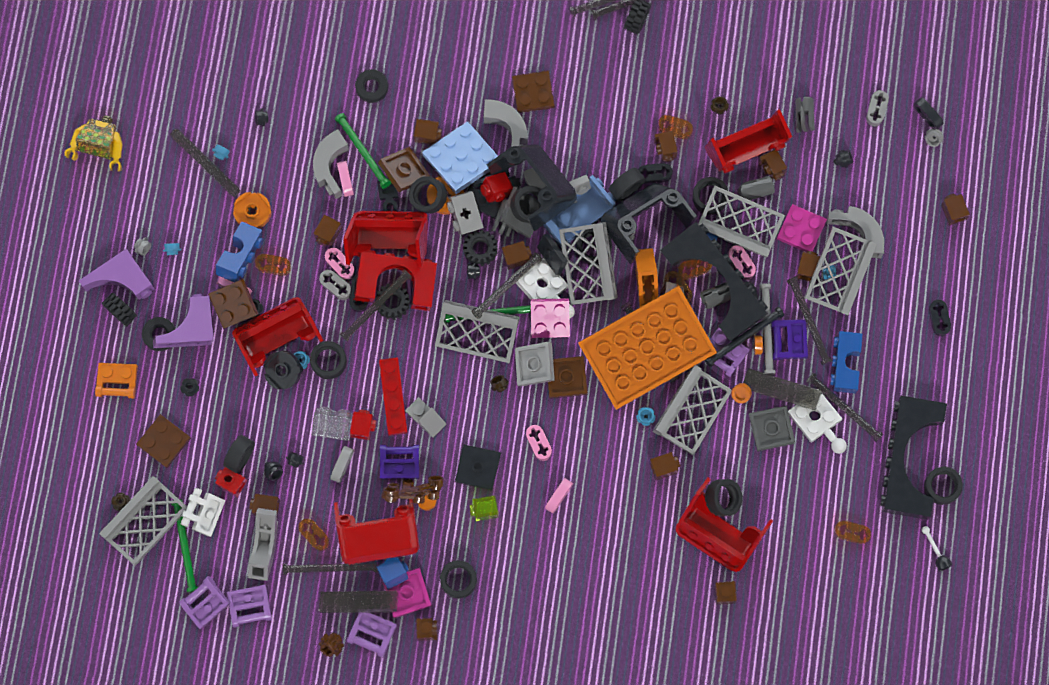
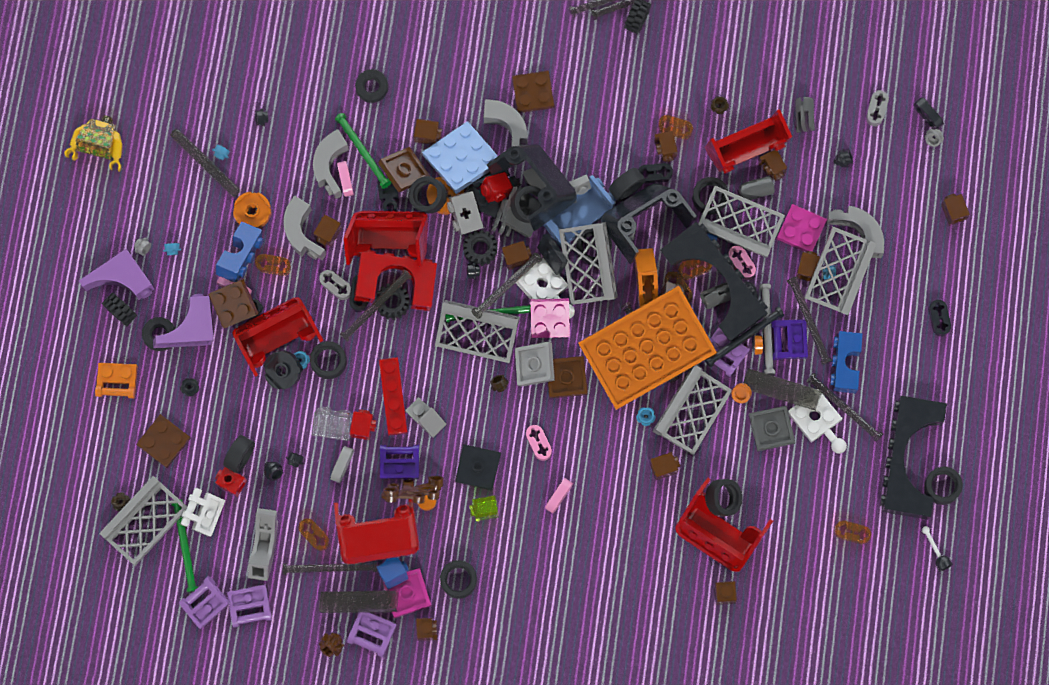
(264, 502): reddish brown brick -> none
(294, 218): none -> light grey arch
(336, 266): bright pink beam -> none

